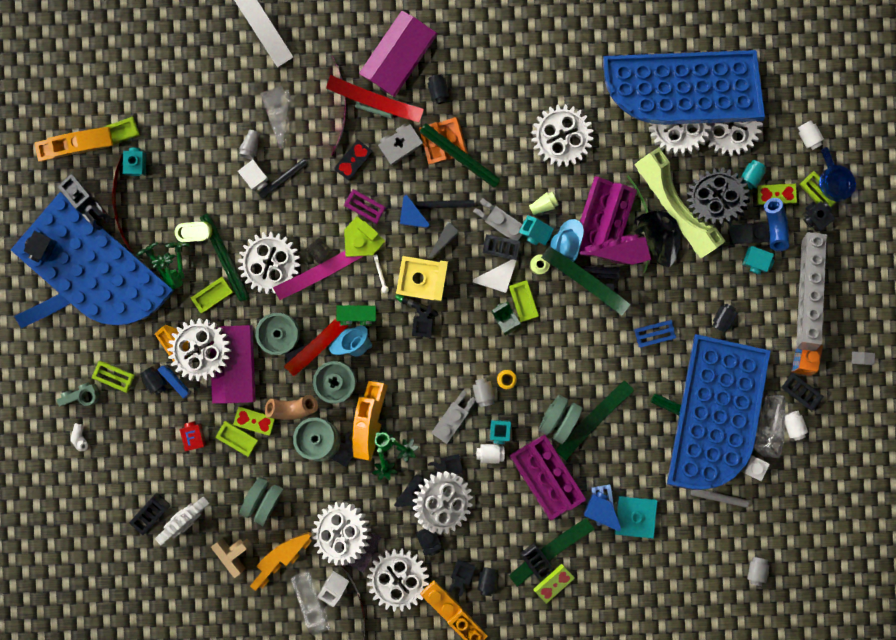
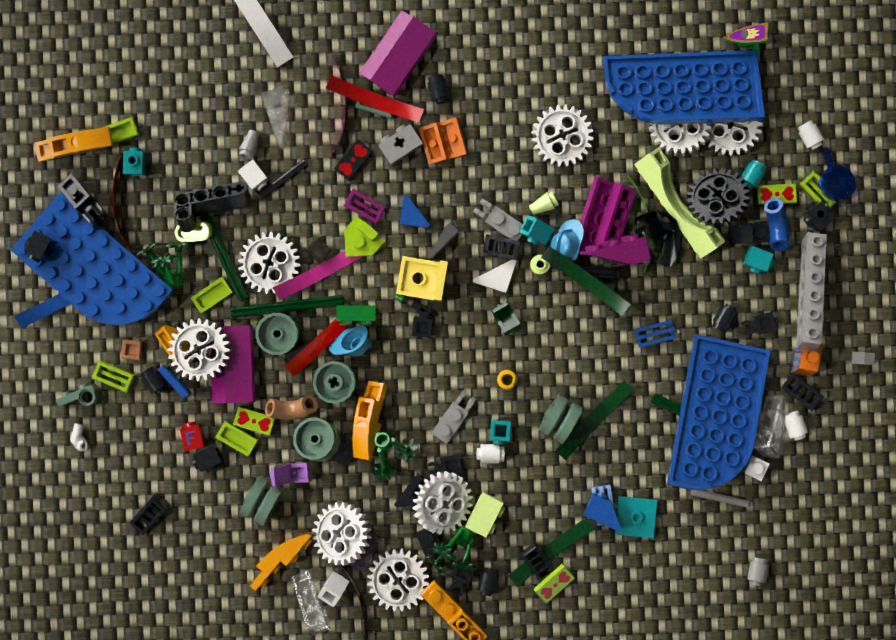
(131, 349): none -> nougat tile
(182, 521): white gear -> none
(207, 459): none -> black brick
(208, 201): none -> black beam
(228, 555): tan bracket -> none
(287, 306): none -> dark green axle
(291, 473): none -> medium lavender bracket
(385, 289): white hinge -> none
(445, 204): black bar -> none
(460, 155): dark green axle -> none
(462, 537): none -> plant
(484, 392): light grey brick -> none
(484, 514): none -> yellowish green brick
(523, 301): lime tile -> none
(547, 477): magenta slope -> none
(749, 36): none -> shield
(762, 324): none -> black plate

